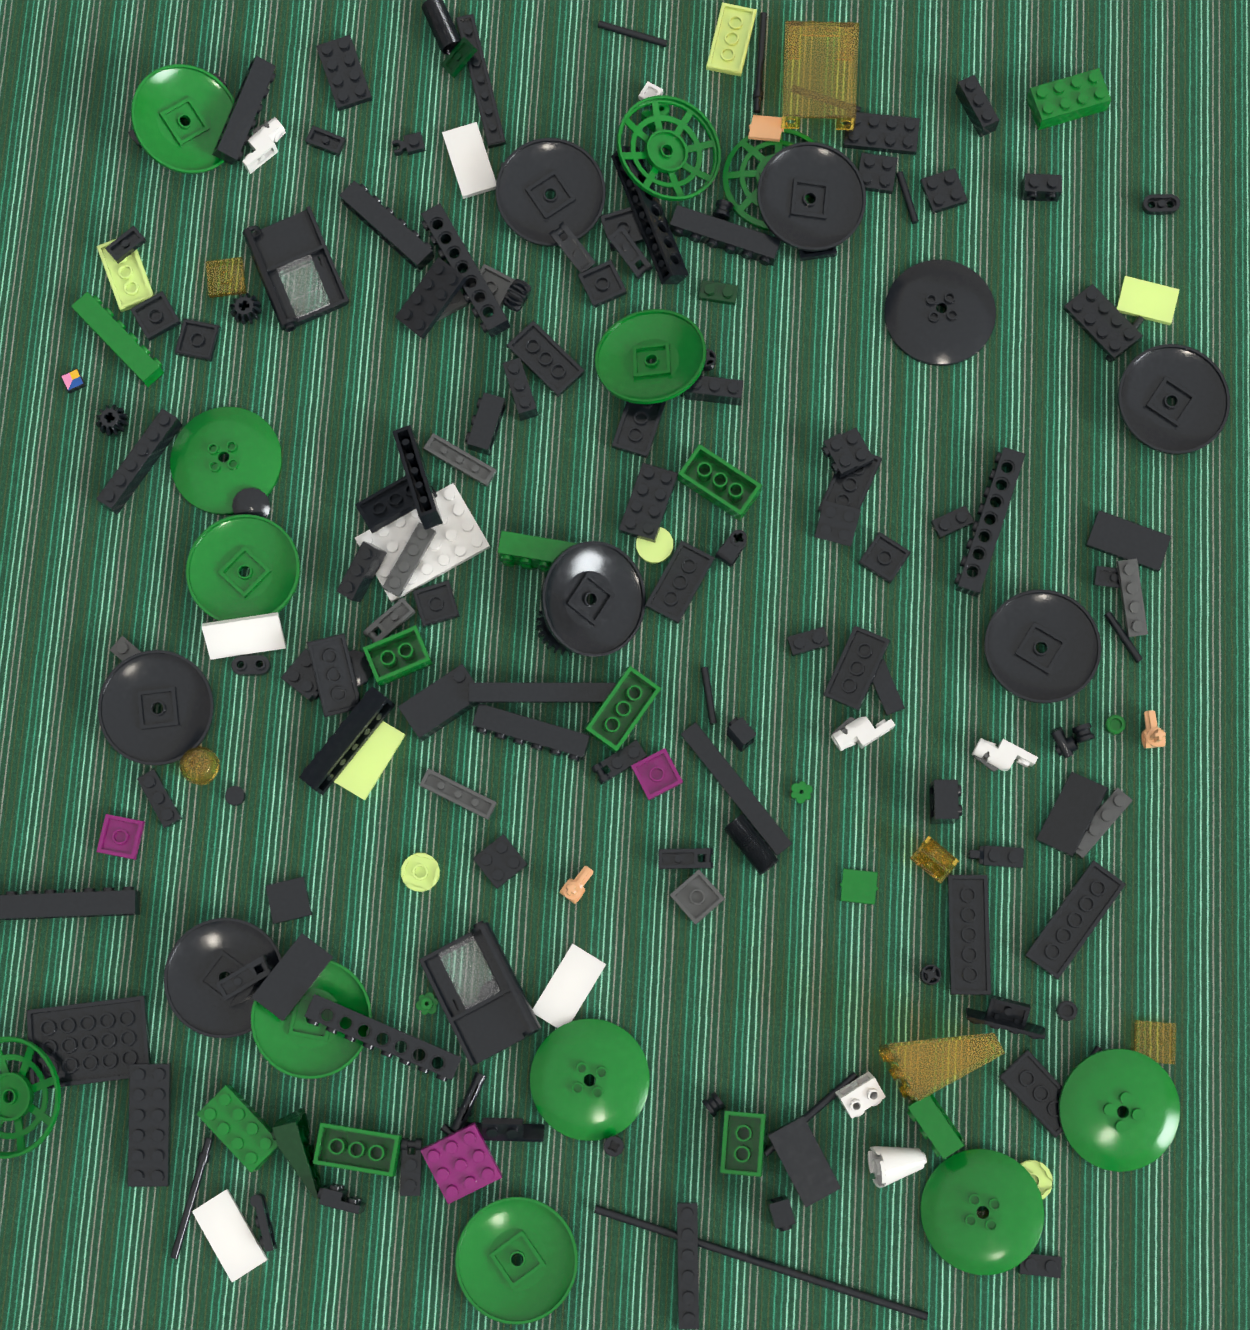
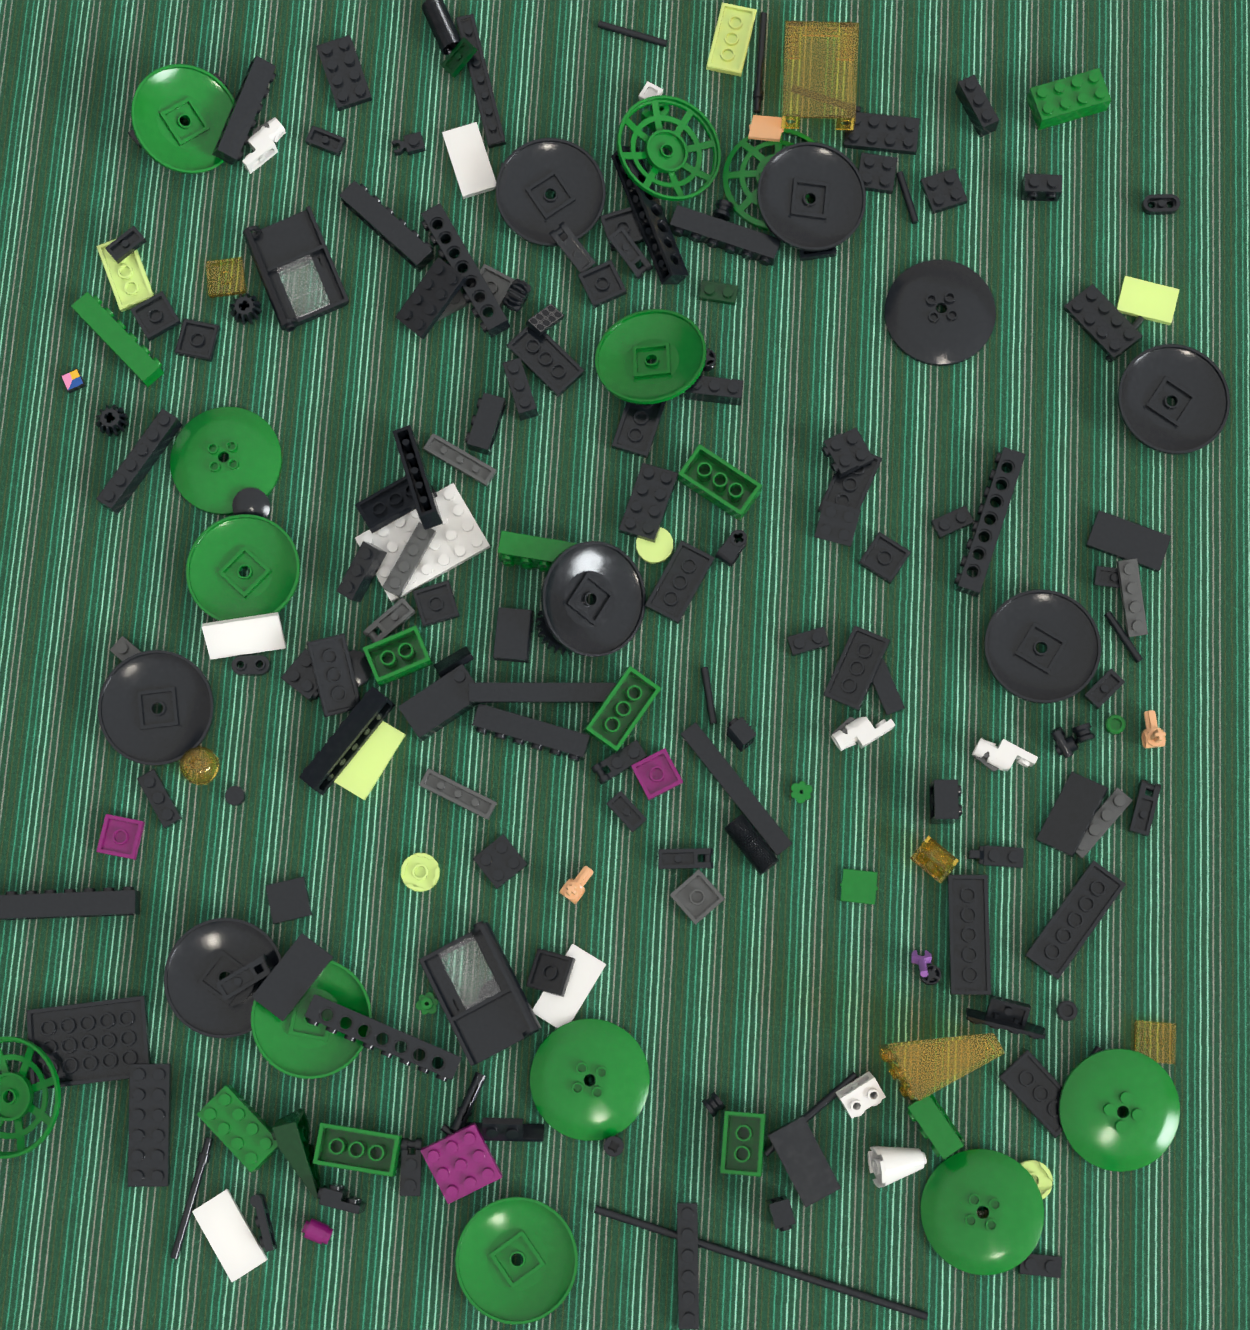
(317, 1231): none -> magenta brick
(454, 660): none -> black tile
(513, 635): none -> black piece
(544, 319): none -> black tile
(550, 972): none -> black tile
(626, 811): none -> black plate
(921, 961): none -> medium lavender bar
(1104, 689): none -> black plate
(1144, 808): none -> black plate

